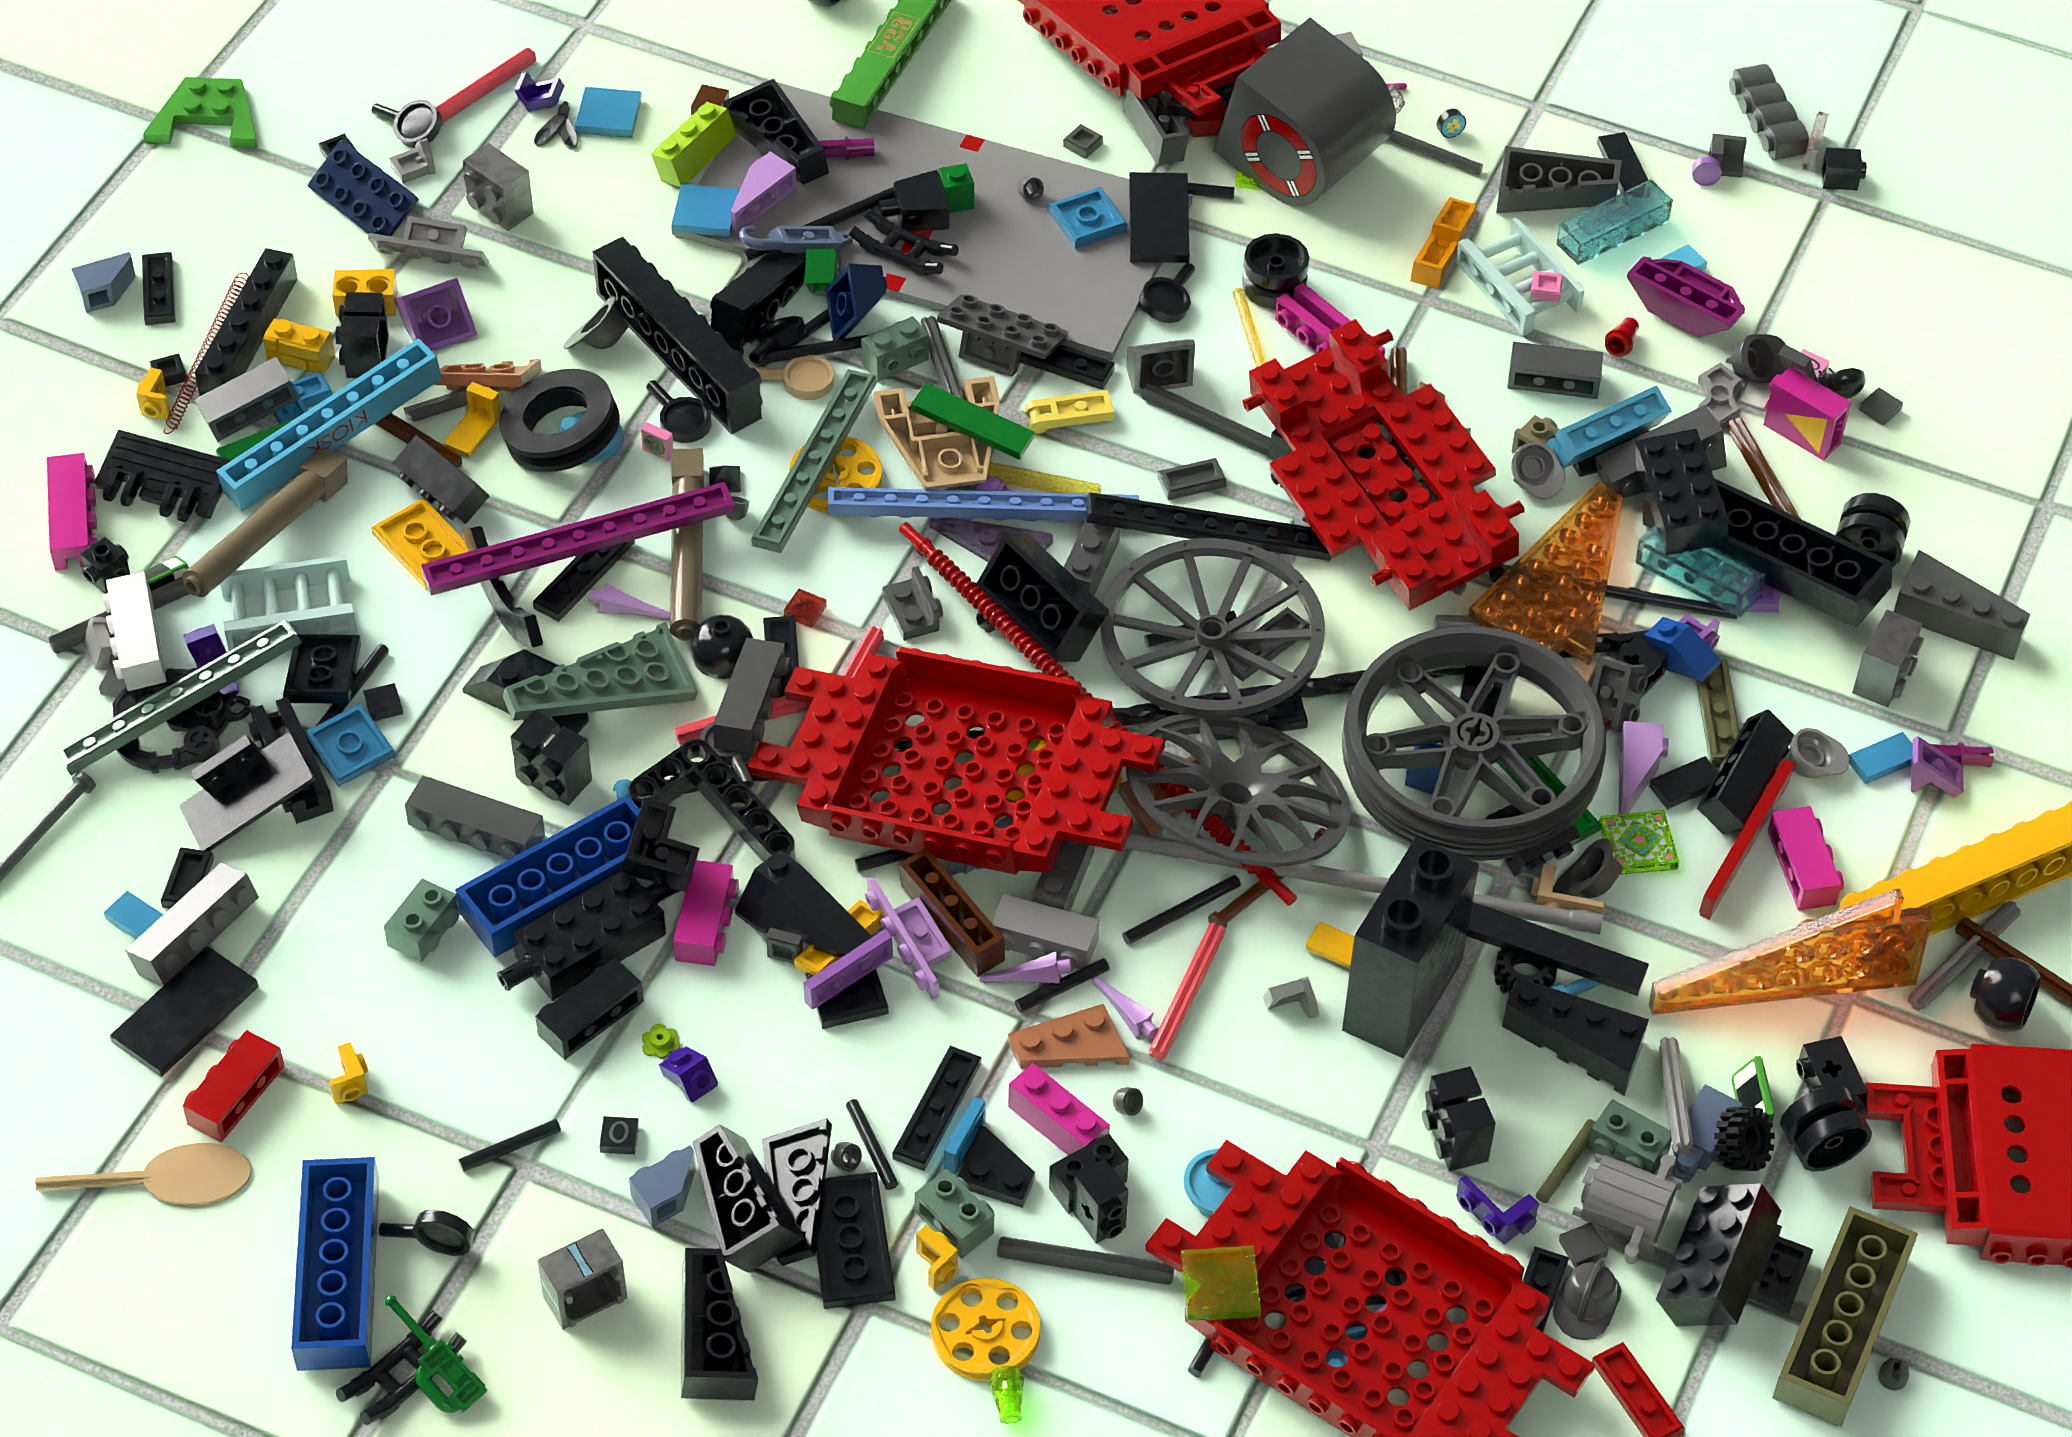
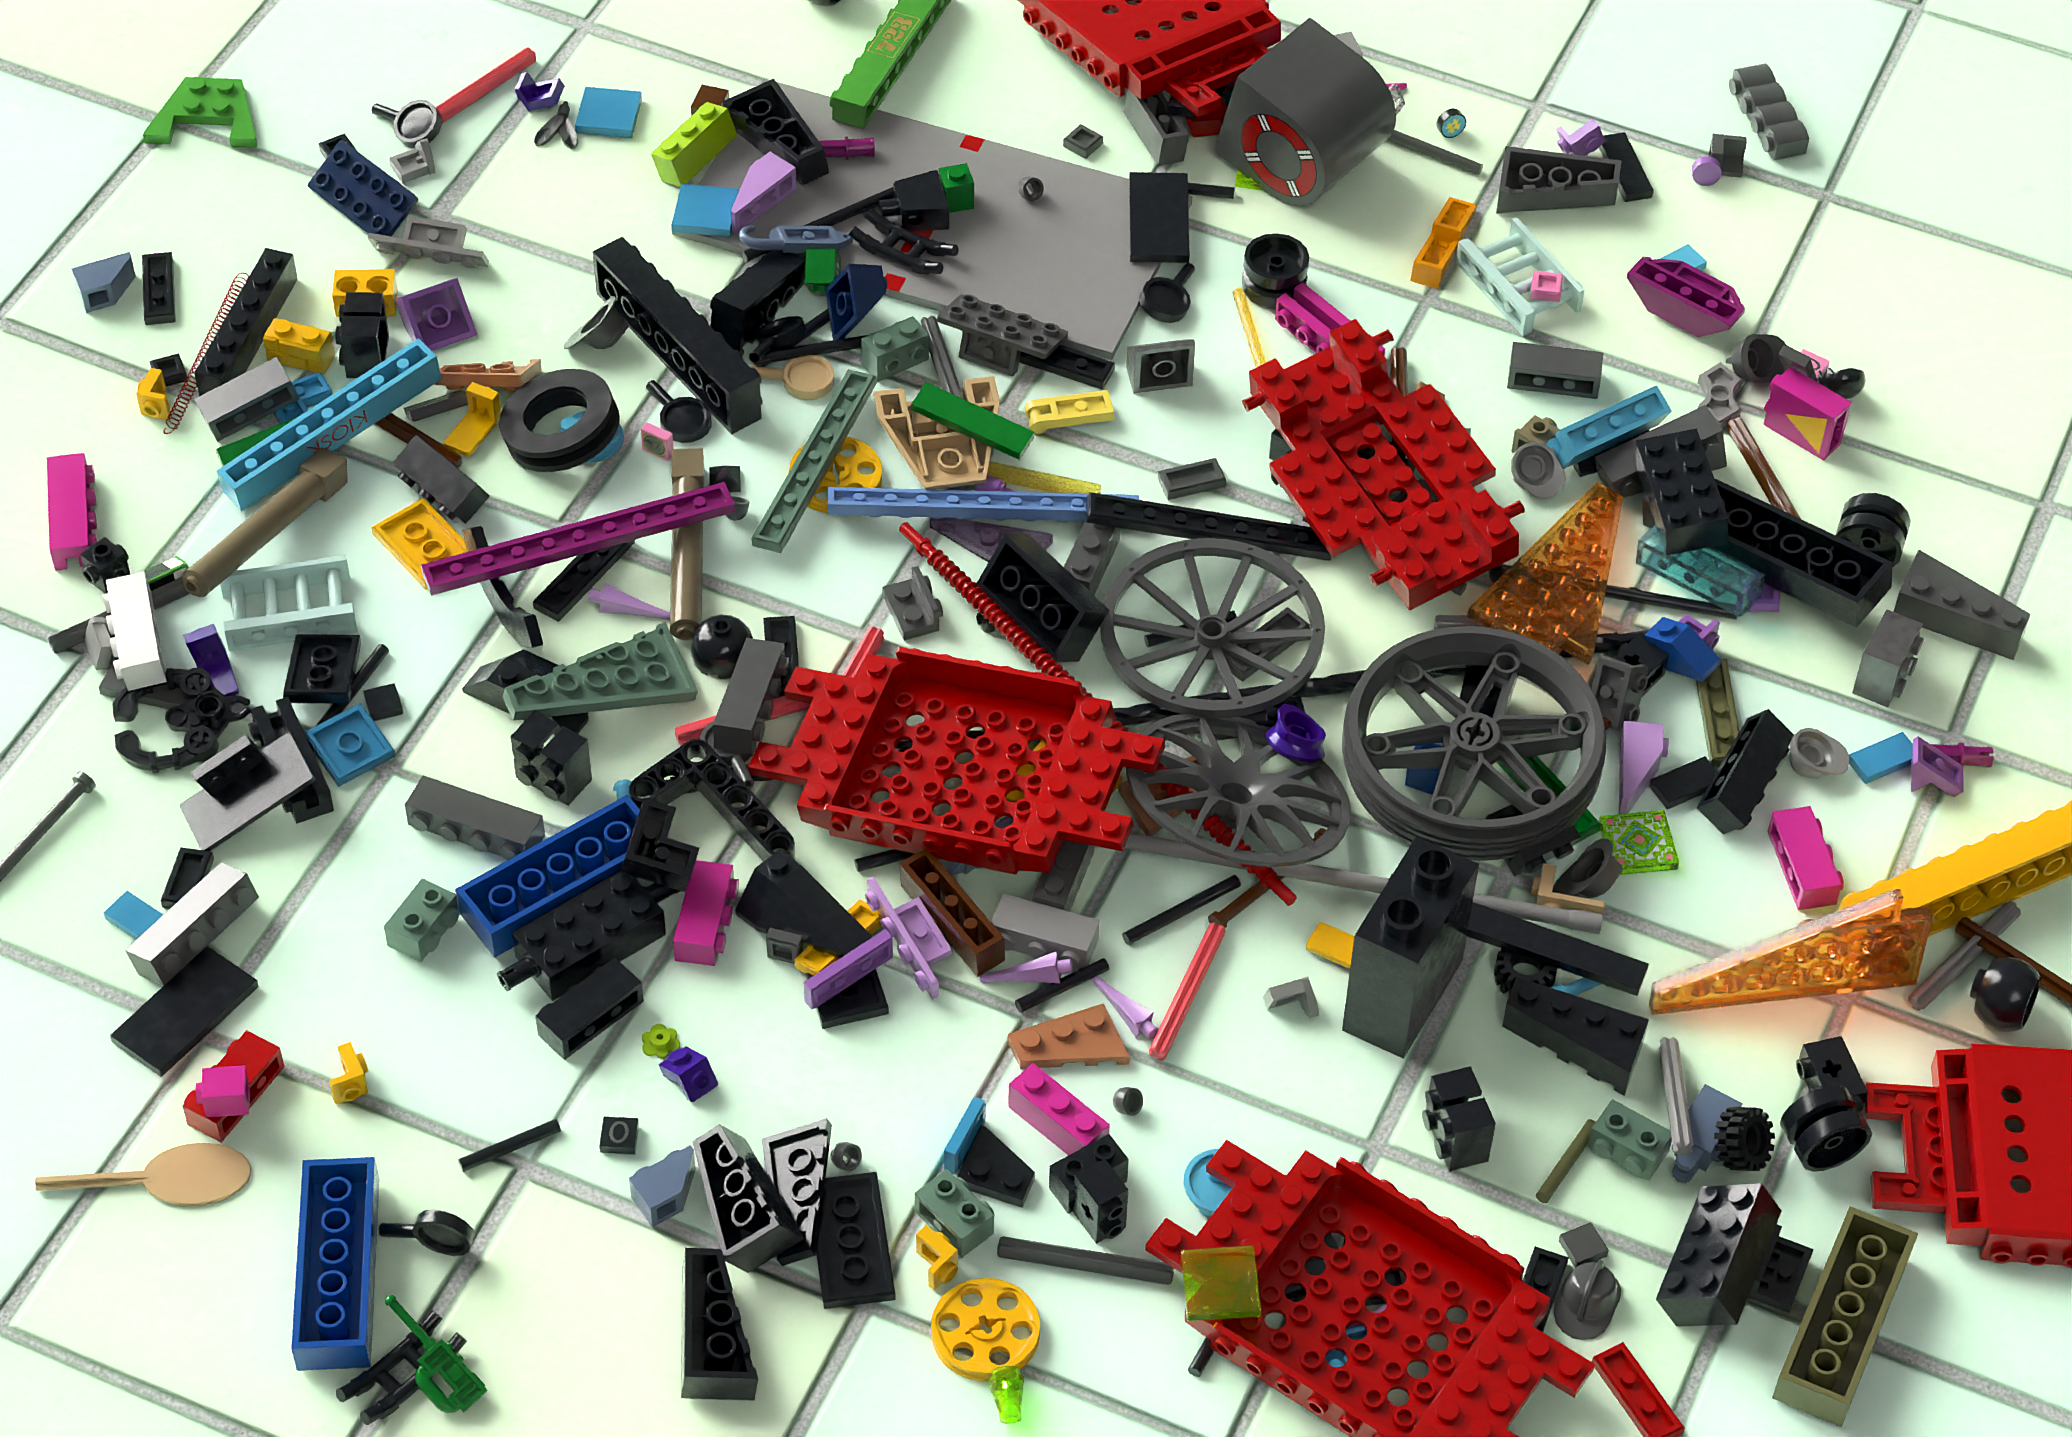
(163, 473): black hinge -> none
(178, 697): sand green tile -> none
(224, 1091): none -> dark pink brick
(498, 187): flat silver brick -> none
(582, 1278): flat silver container -> none
(805, 607): clear red tile -> none
(871, 1144): black bar -> none
(937, 1108): black tile -> none
(1087, 217): dark azure tile -> none
(1206, 418): dark grey axle -> none
(1296, 735): none -> dark purple hat
(1503, 1225): dark purple bracket -> none
(1582, 141): none -> medium lavender bracket
(1614, 222): clear light blue brick -> none
(1622, 337): red cone -> none
(1629, 1201): light grey container -> none
(1746, 839): red tile -> none
(1752, 1087): slope -> none
(1815, 141): clear tile -> none
(1842, 169): black brick -> none
(1881, 406): dark grey tile -> none
(1886, 1371): dark grey hinge -> none

